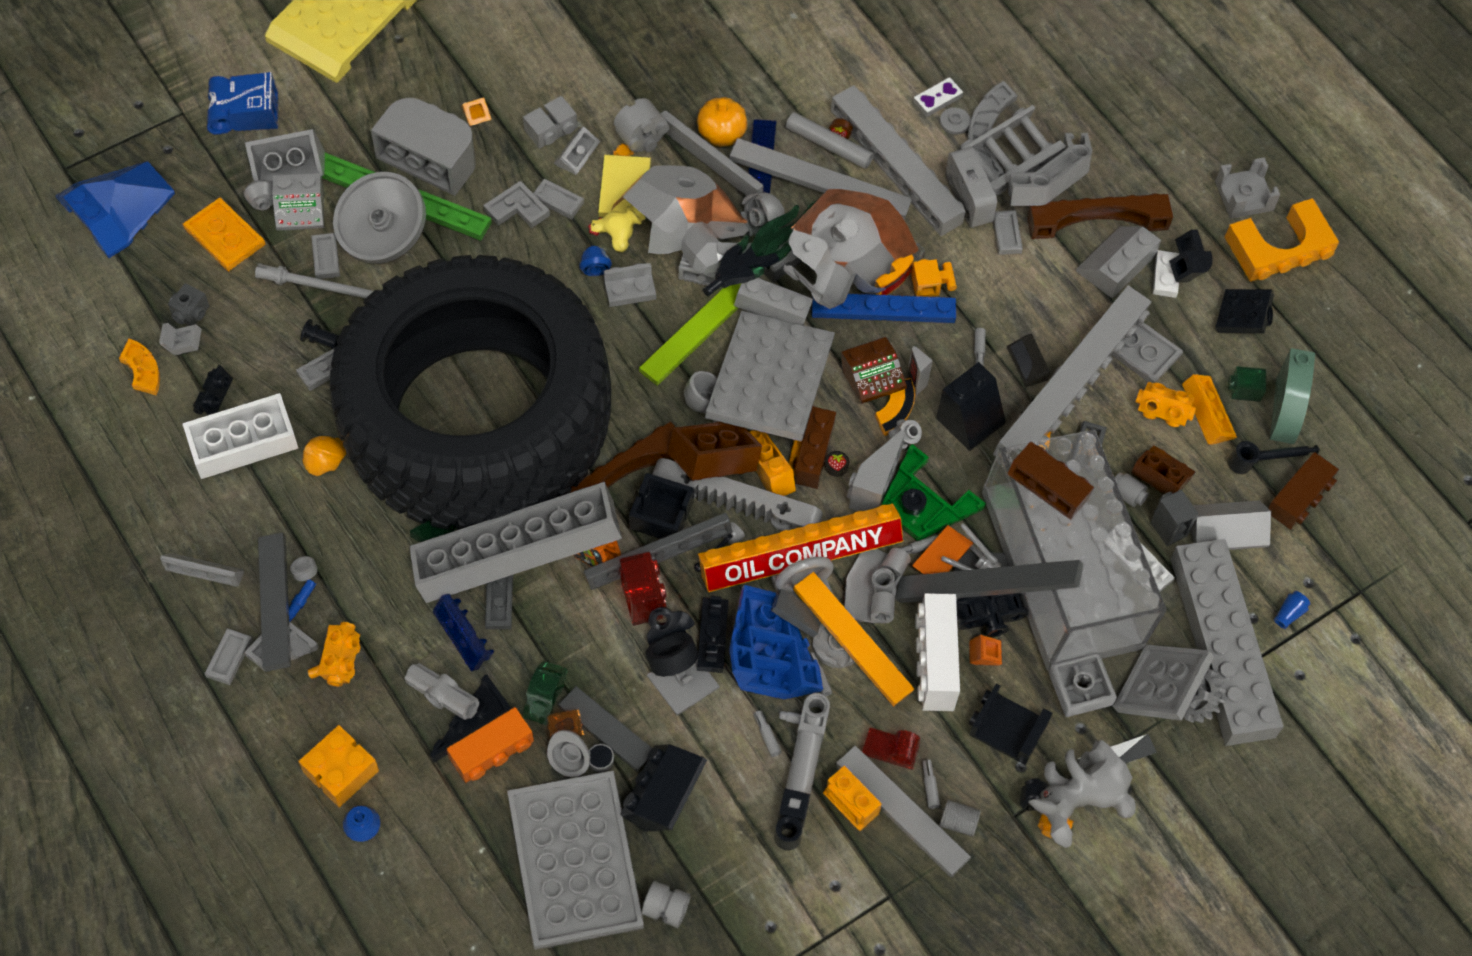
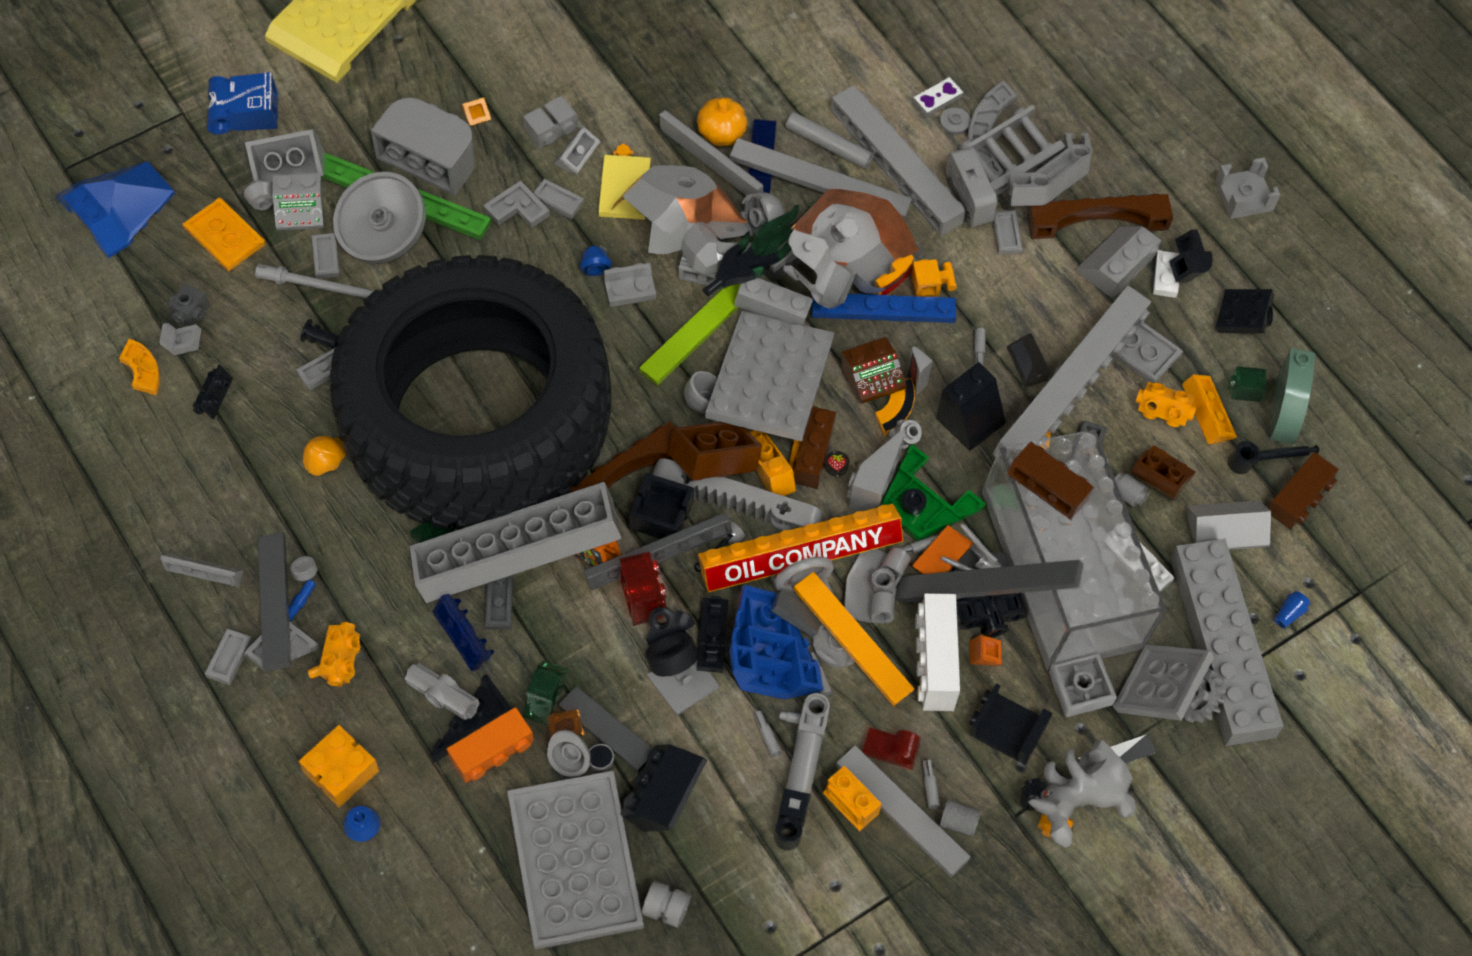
(240, 436): white brick -> none
(618, 226): light yellow animal -> none
(640, 125): light grey brick -> none
(841, 127): reddish brown tile -> none
(1174, 517): dark grey brick -> none
(1262, 260): light orange arch -> none

